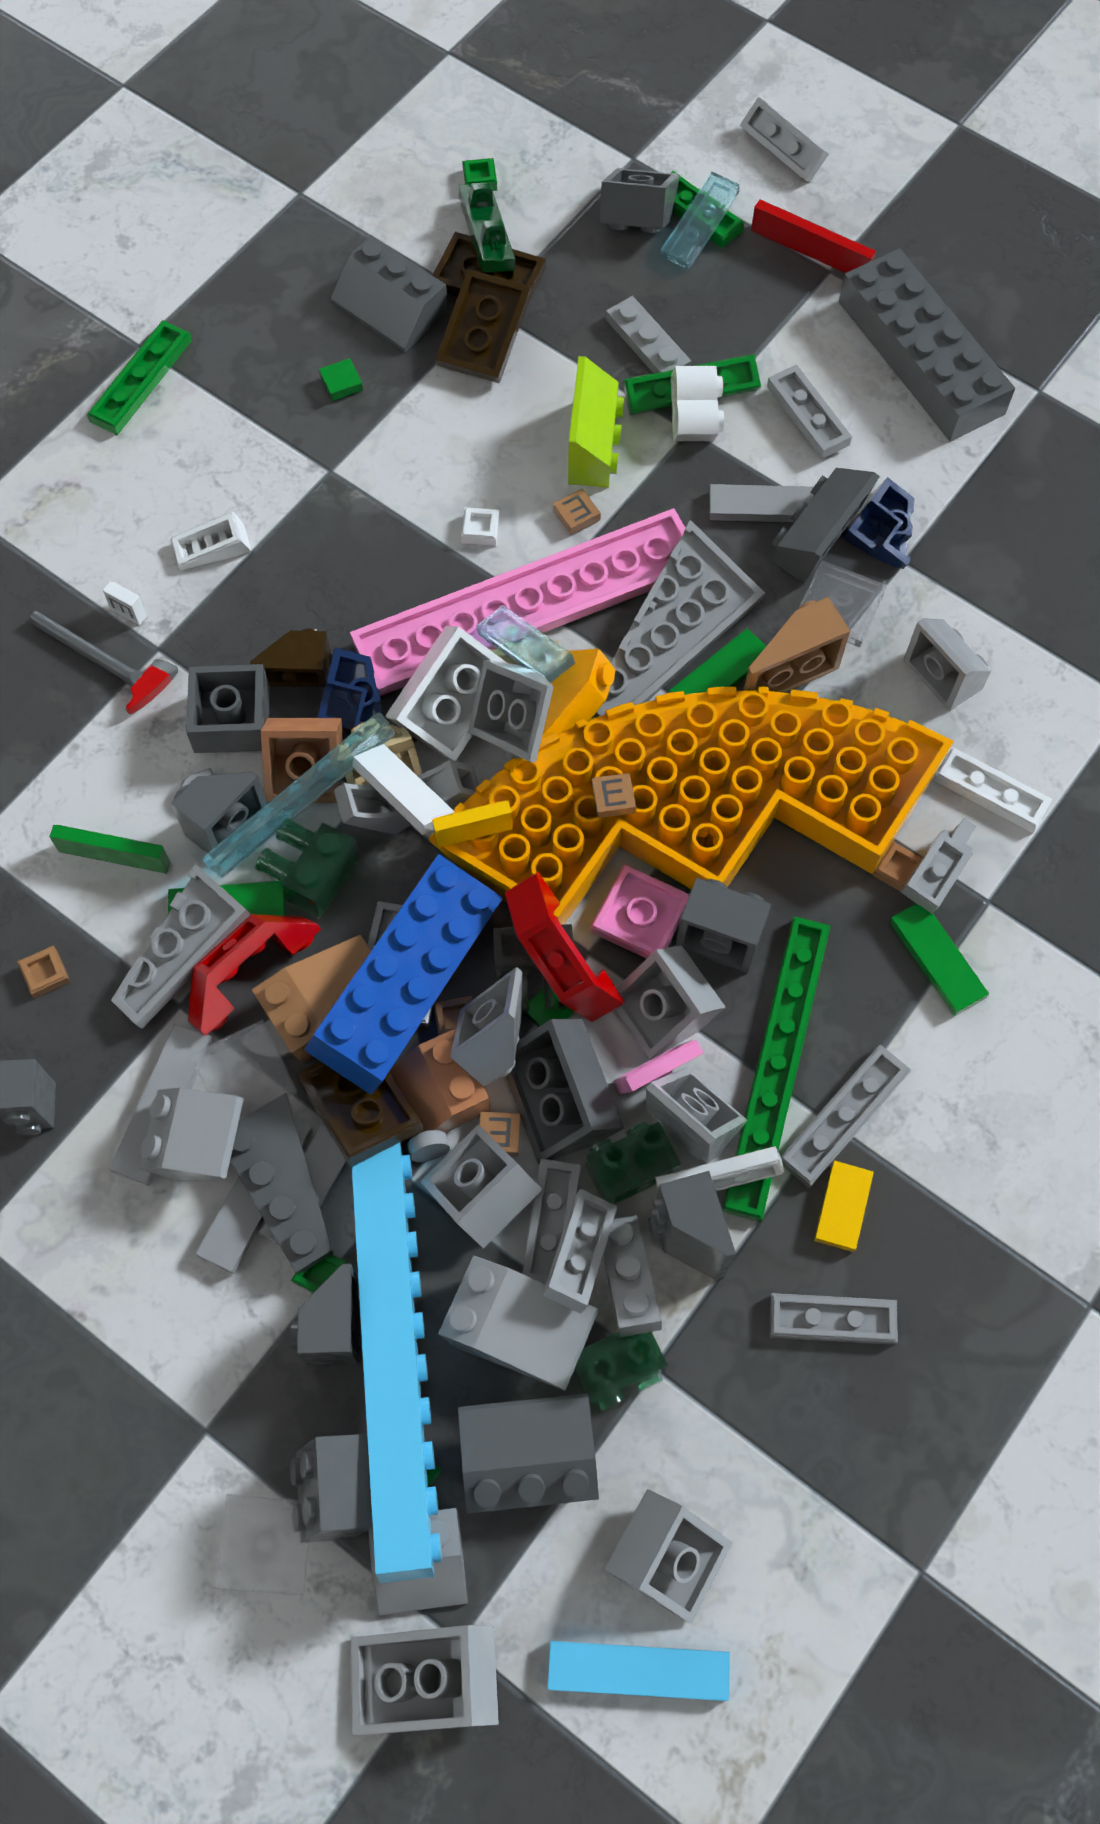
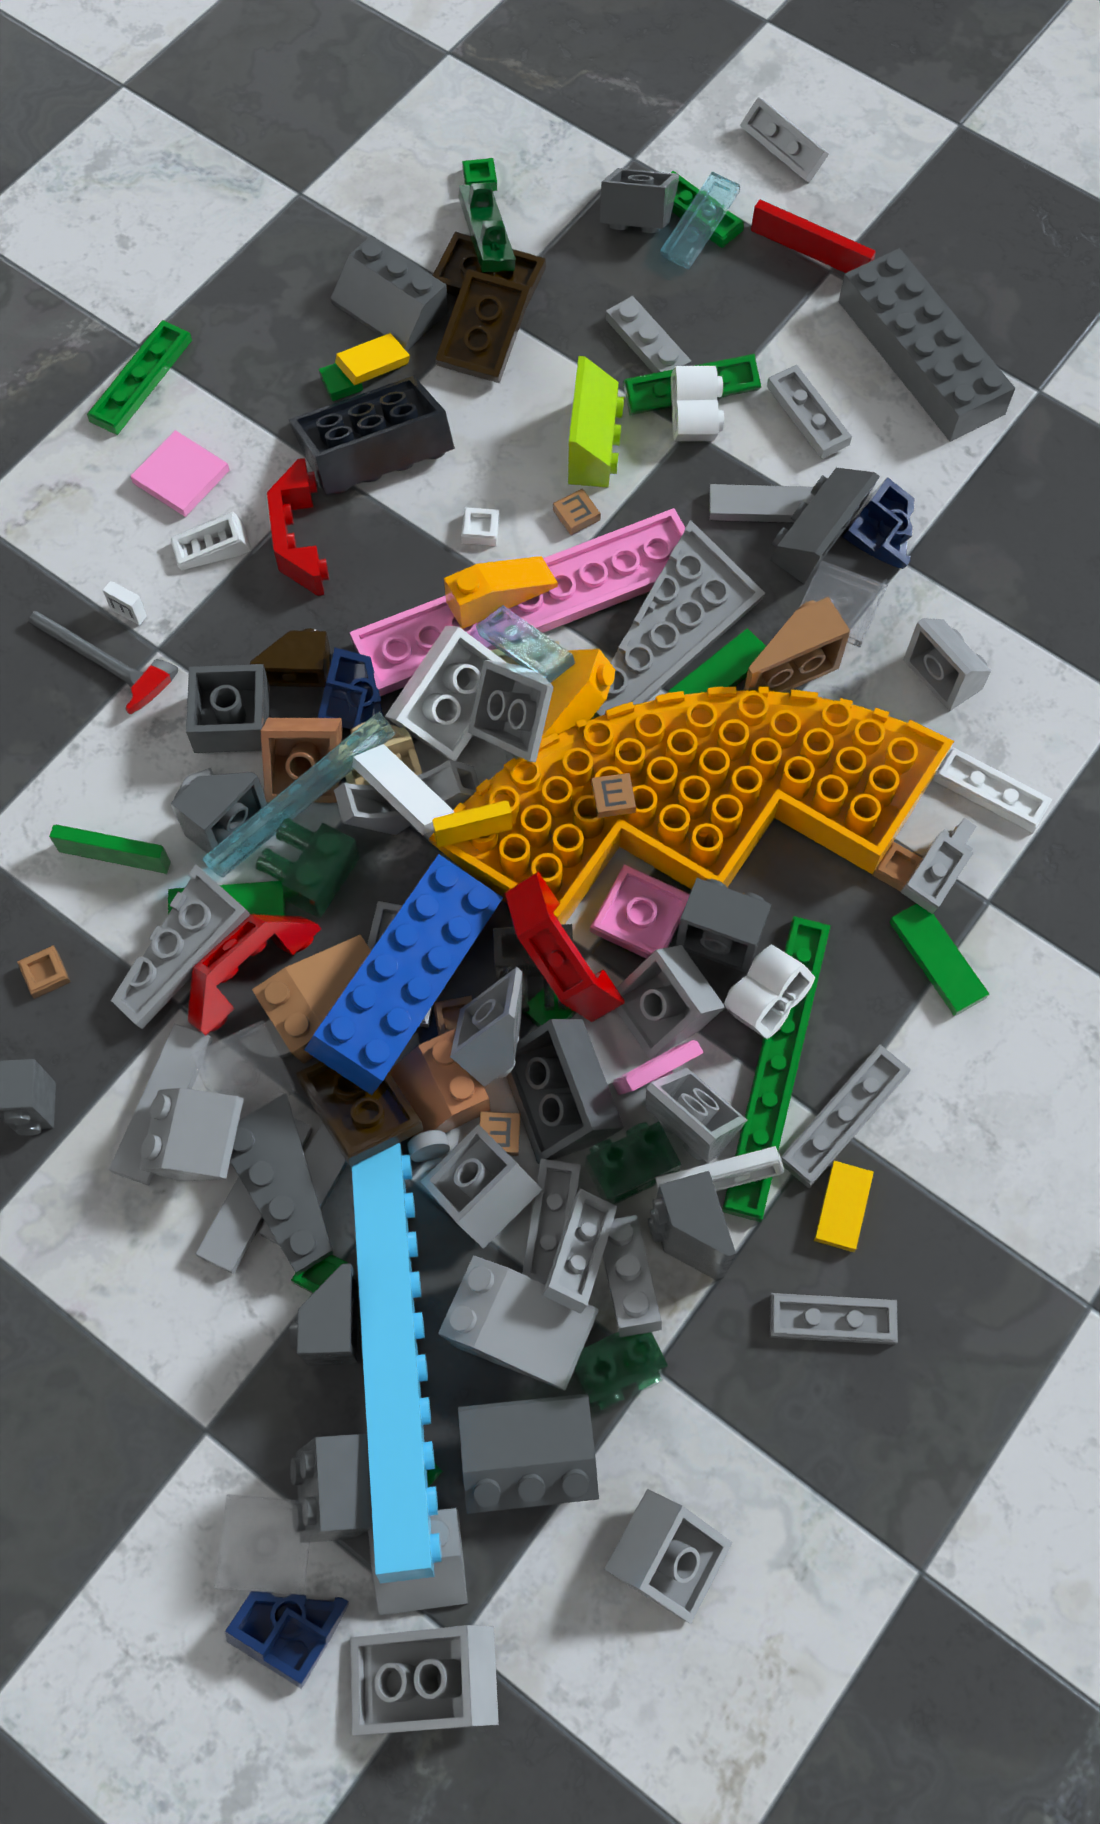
(180, 473): none -> bright pink tile
(285, 1631): none -> dark blue slope
(288, 494): none -> red slope
(372, 358): none -> yellow tile
(373, 434): none -> black slope
(487, 586): none -> light orange slope
(639, 1670): medium azure tile -> none
(769, 991): none -> white brick

